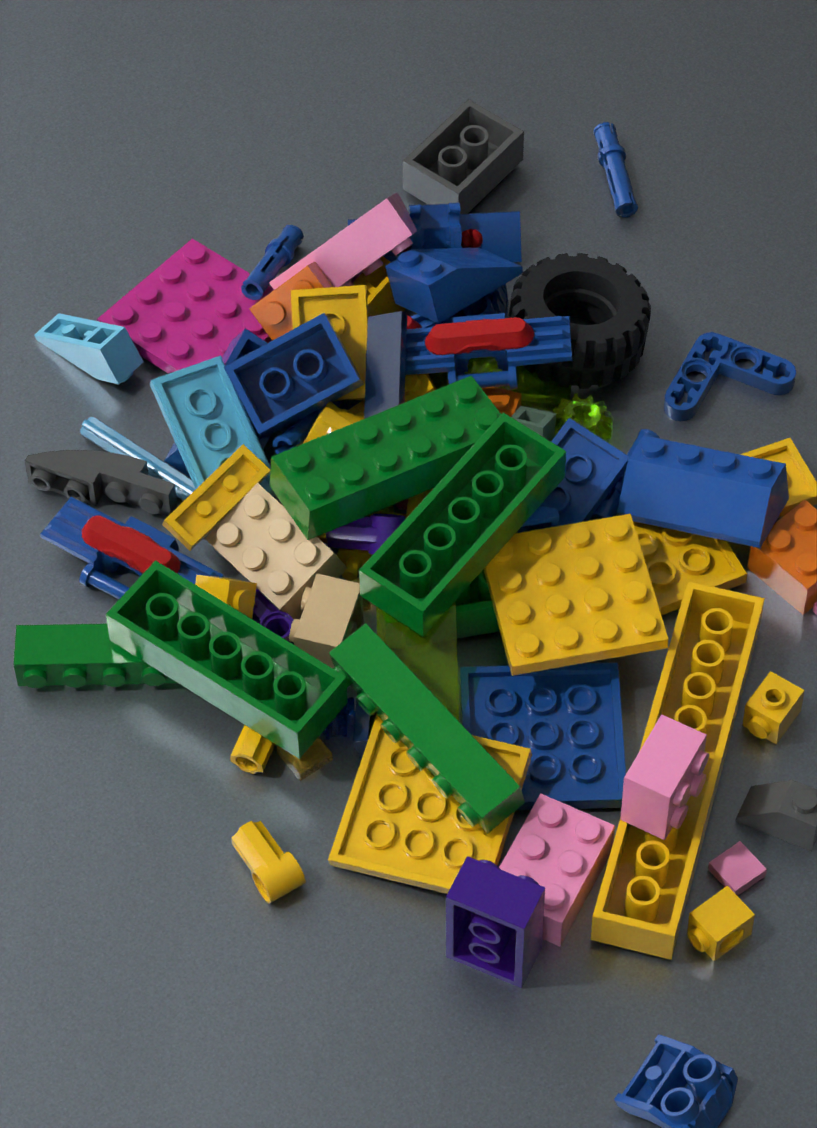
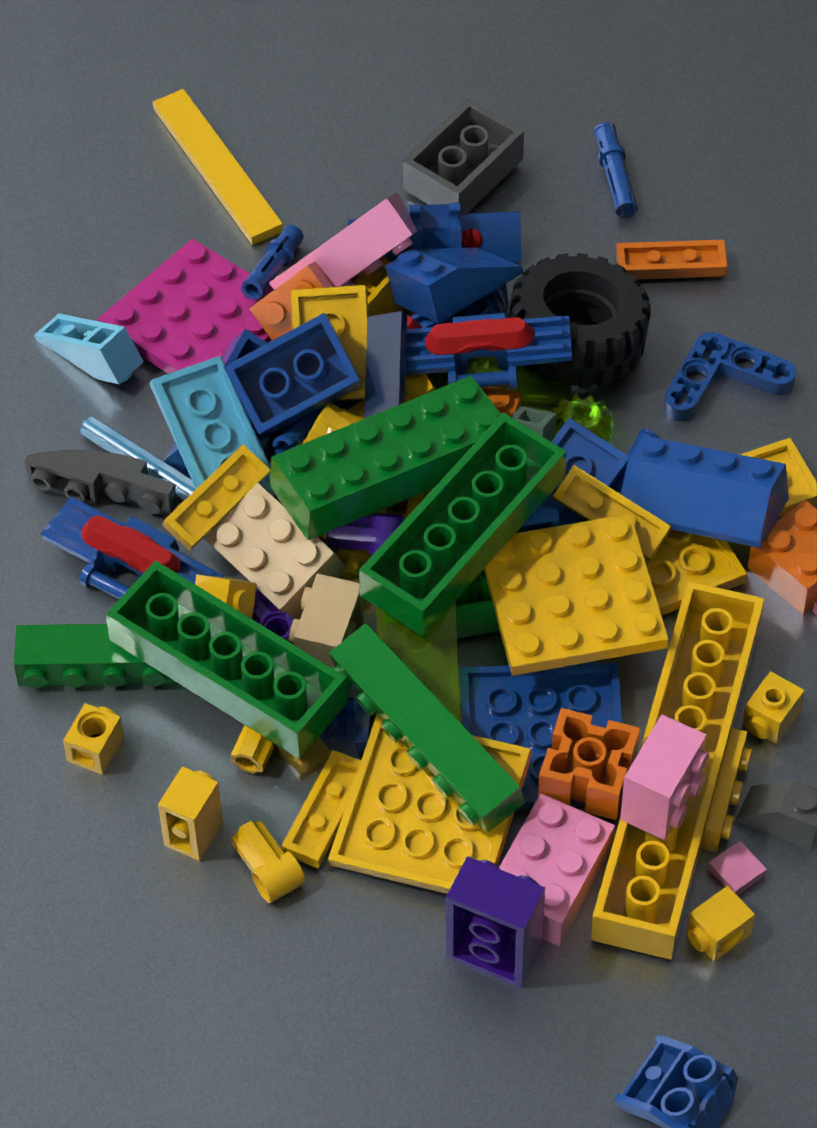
(98, 751): none -> yellow brick
(190, 812): none -> yellow brick
(218, 167): none -> yellow tile
(322, 811): none -> yellow plate
(588, 762): none -> orange brick
(595, 500): none -> yellow plate
(673, 259): none -> orange plate
(727, 791): none -> yellow plate

